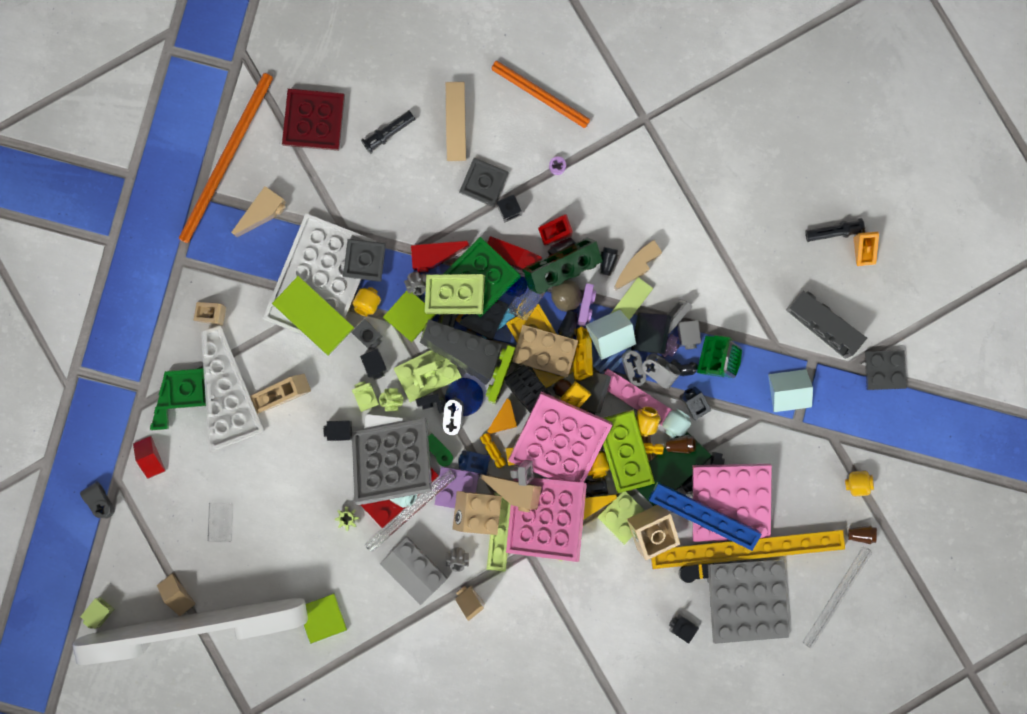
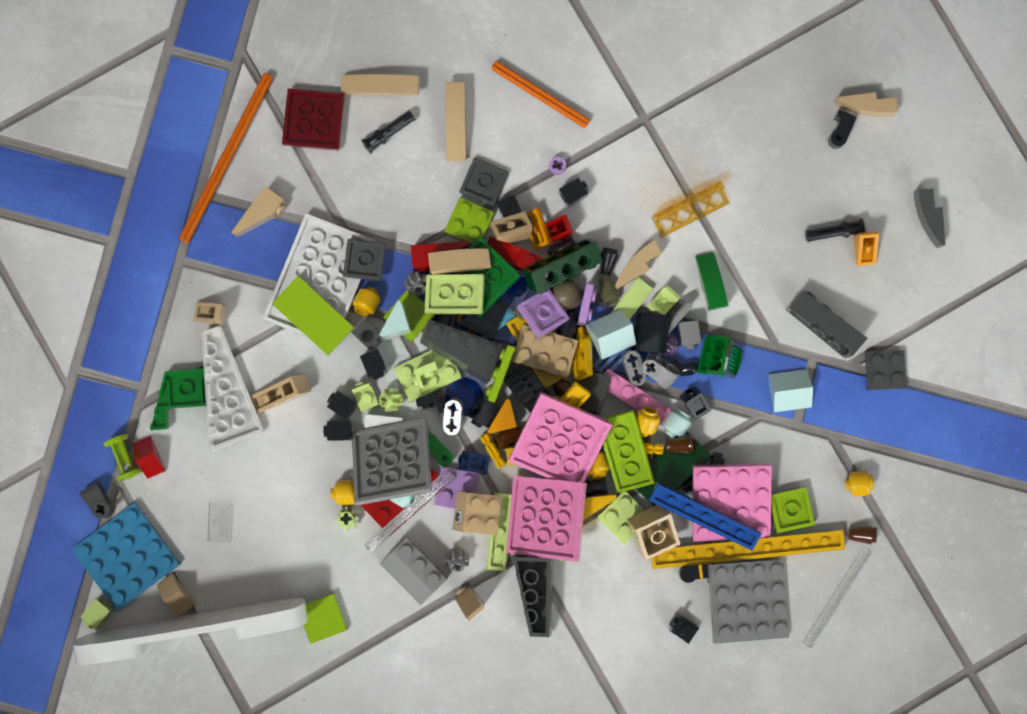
(122, 457): none -> lime hose
(126, 556): none -> dark azure plate
(341, 405): none -> black brick
(343, 492): none -> yellow head
(380, 84): none -> tan slope
(397, 323): none -> light aqua slope
(459, 261): none -> tan slope
(468, 221): none -> lime plate
(482, 412): none -> black brick
(507, 437): none -> reddish brown cone
(512, 228): none -> tan slope
(517, 495): tan slope -> none
(523, 472): light grey tile -> none
(536, 590): none -> dark grey wedge
(539, 228): none -> light orange tile
(543, 313): none -> lavender plate
(574, 192): none -> black brick
(608, 293): none -> olive cone
(663, 301): none -> yellowish green bracket
(688, 202): none -> clear yellow fence
(711, 281): none -> green slope
(791, 510): none -> lime plate
(842, 130): none -> black leg
(868, 105): none -> tan slope
(930, 217): none -> dark grey slope

